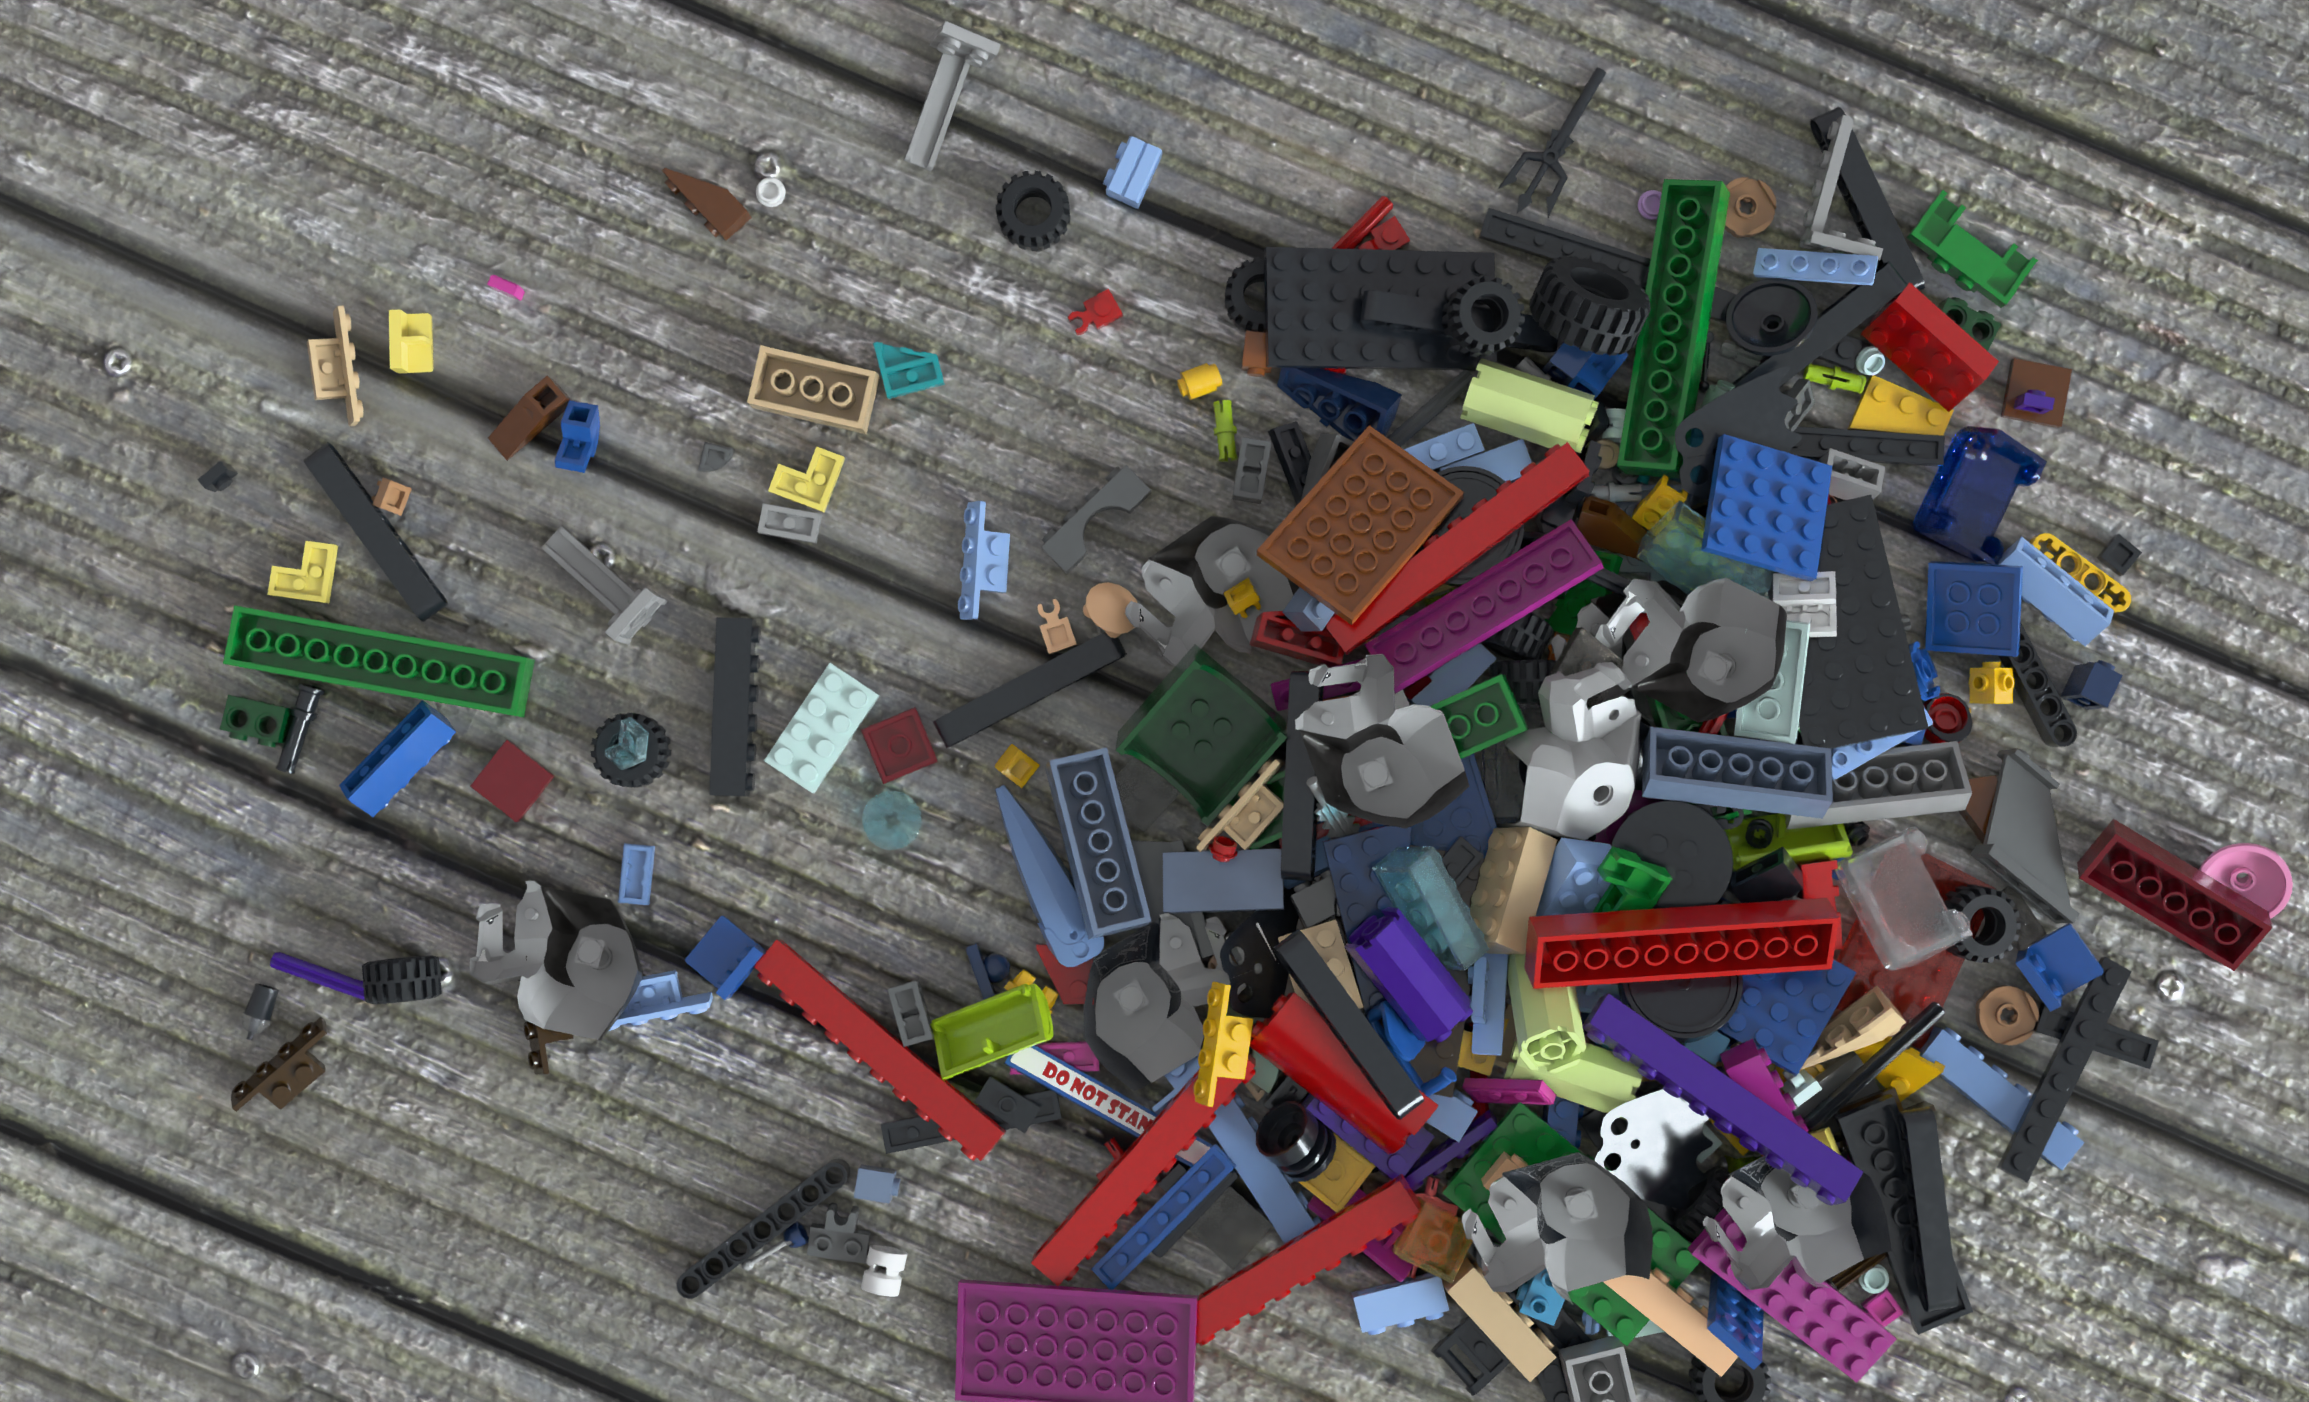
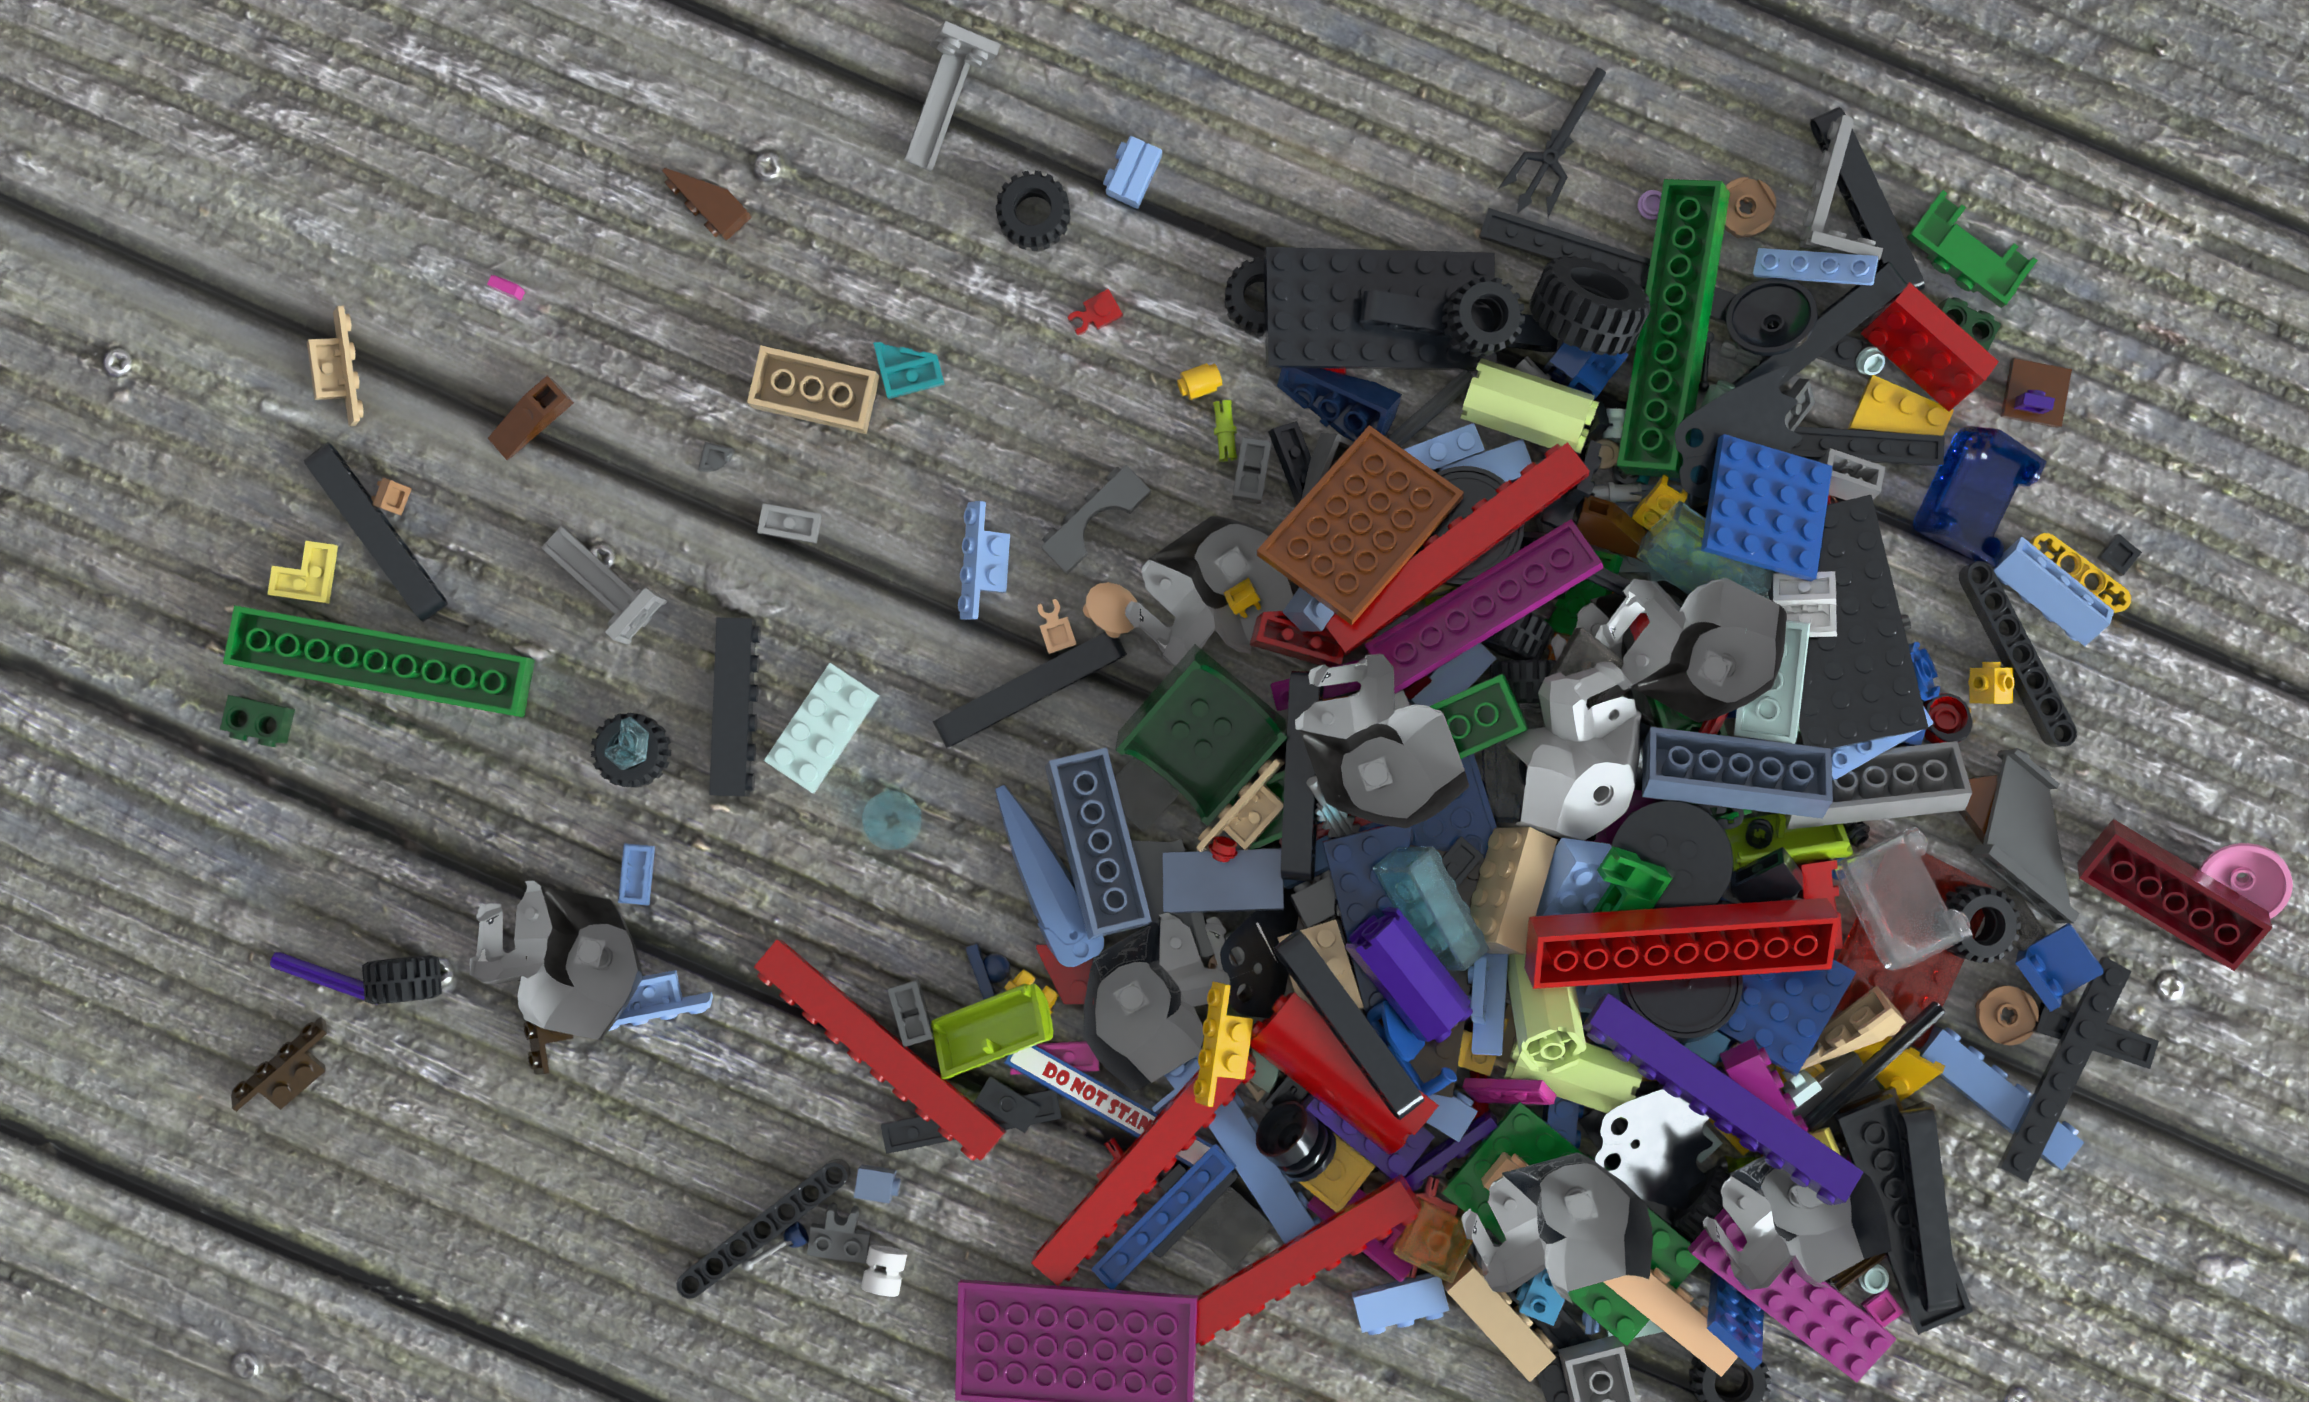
(218, 477): black plate -> none
(259, 1009): black piece -> none
(303, 714): black pin -> none
(397, 758): brick -> none
(410, 342): light yellow panel -> none
(512, 781): dark red tile -> none
(580, 436): blue brick -> none
(725, 956): blue bracket -> none
(770, 192): white plate -> none
(810, 488): light yellow plate -> none
(899, 745): dark red tile -> none
(1016, 765): yellow slope -> none
(1255, 354): dark orange brick -> none
(1365, 224): red axle -> none
(1387, 236): red plate -> none
(1478, 1349): black plate -> none
(1853, 381): lime pin -> none
(1973, 608): blue plate -> none
(2092, 685): dark blue brick -> none

